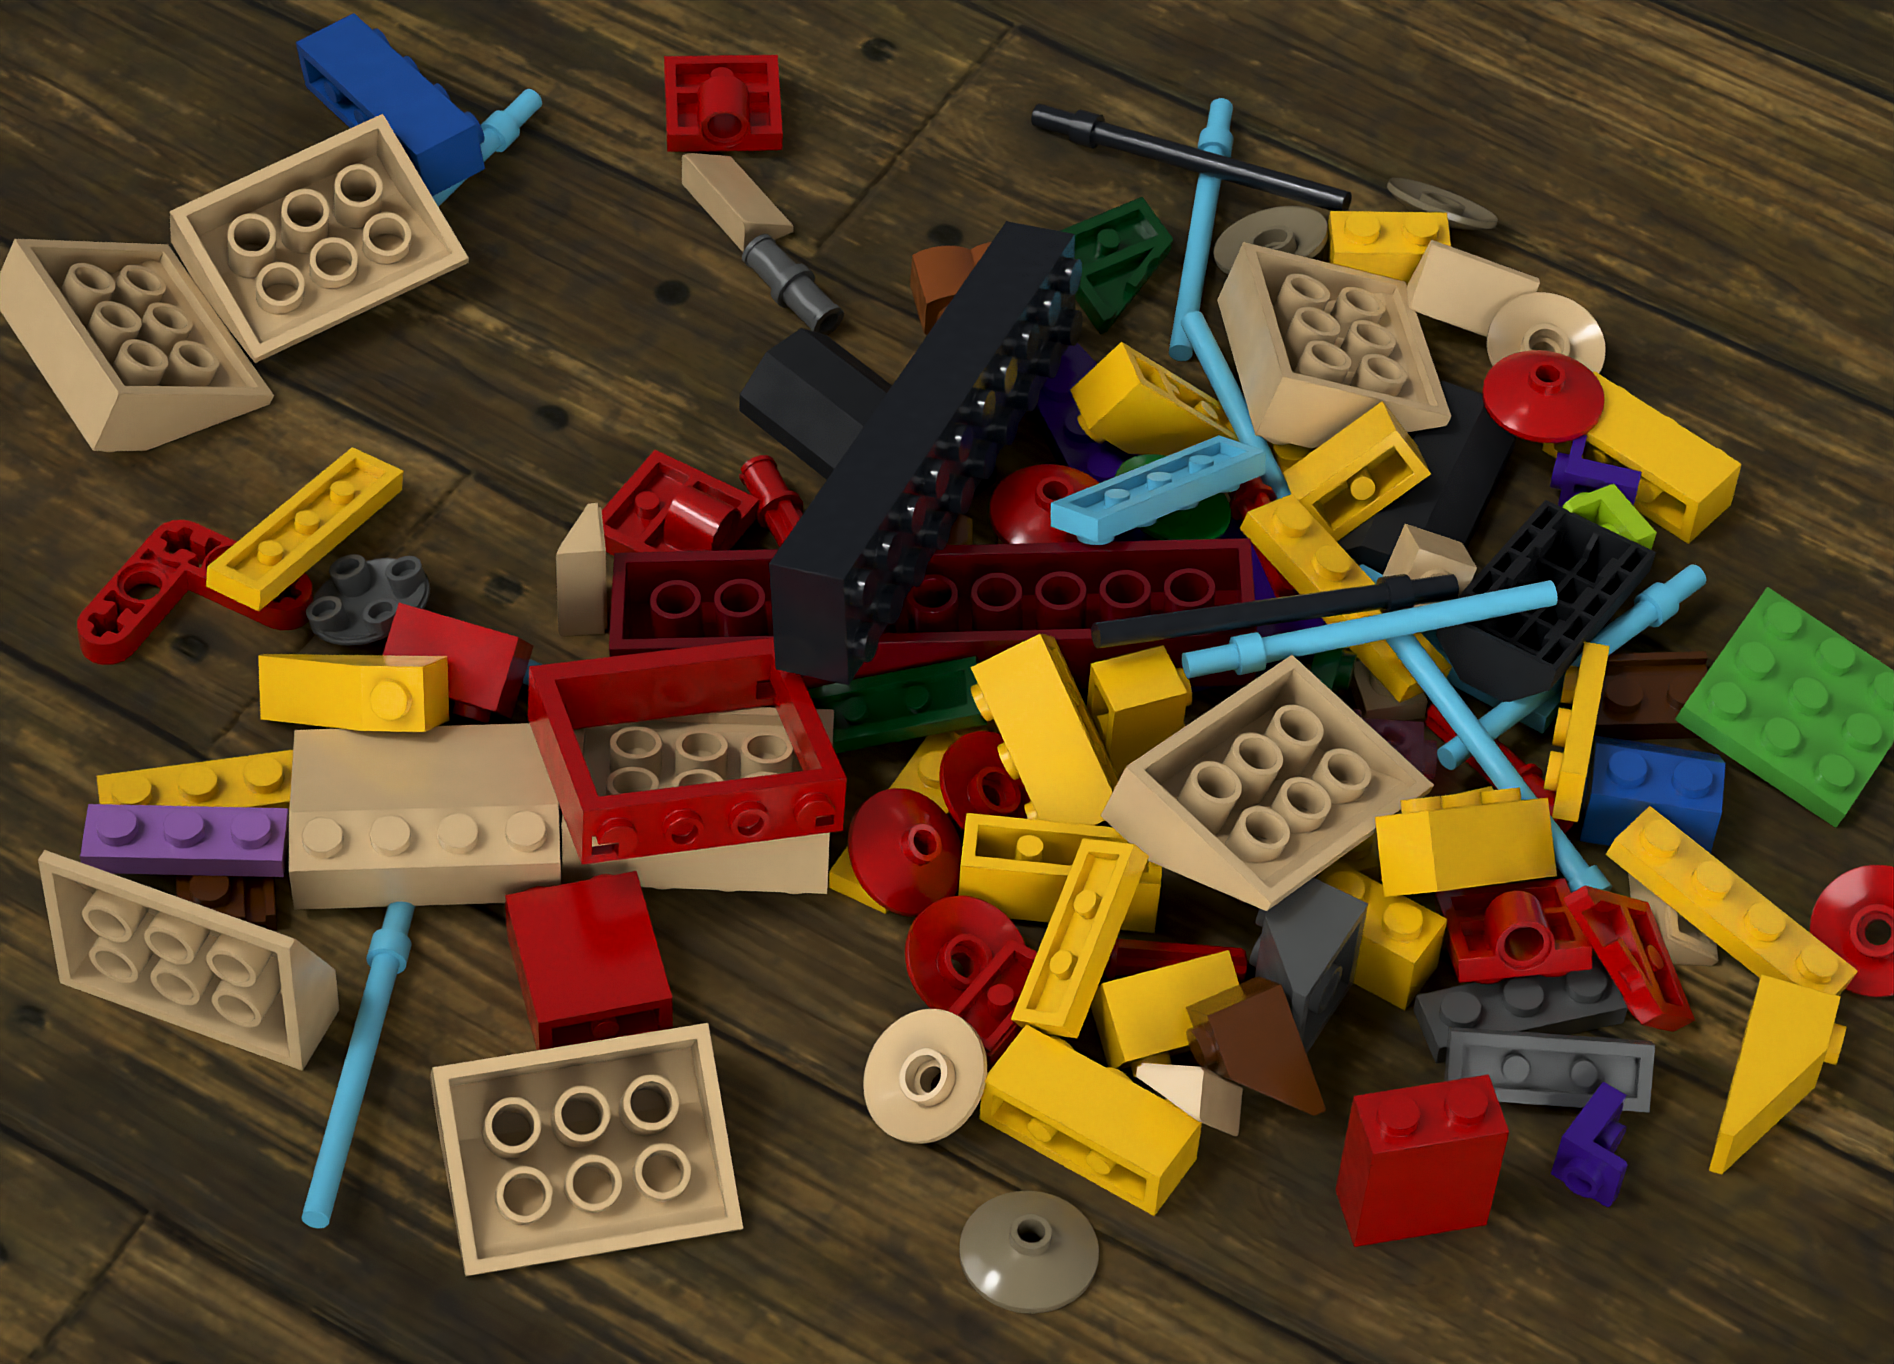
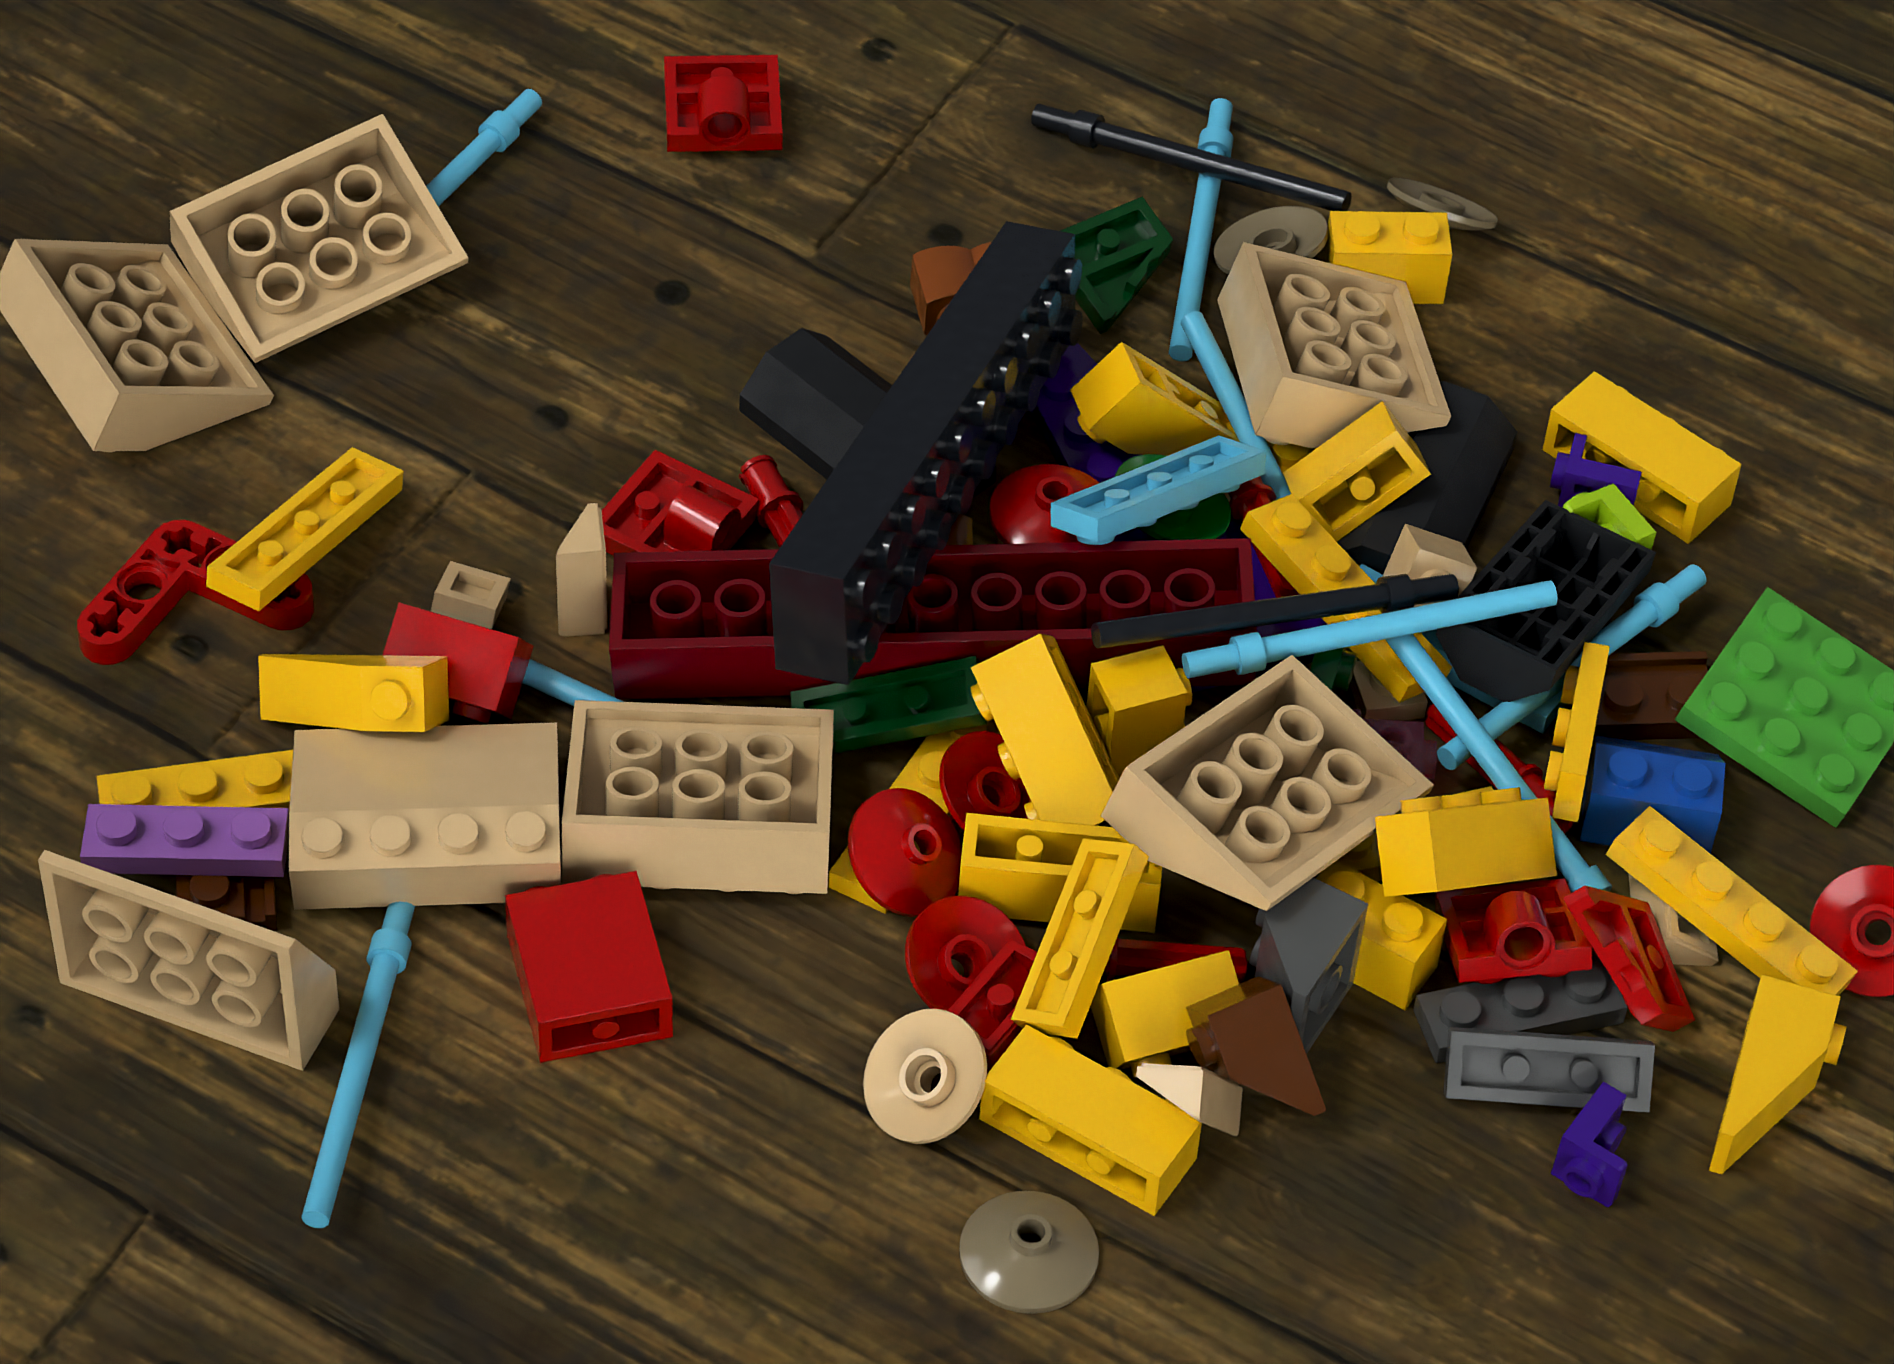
(364, 596): dark grey dish -> none
(365, 77): blue brick -> none
(470, 595): none -> tan plate
(585, 1149): tan slope -> none
(687, 816): red window -> none
(732, 198): tan slope -> none
(792, 285): dark grey pin -> none
(1421, 1160): red brick -> none
(1464, 287): tan slope -> none
(1543, 396): red dish -> none
(1546, 324): tan dish -> none

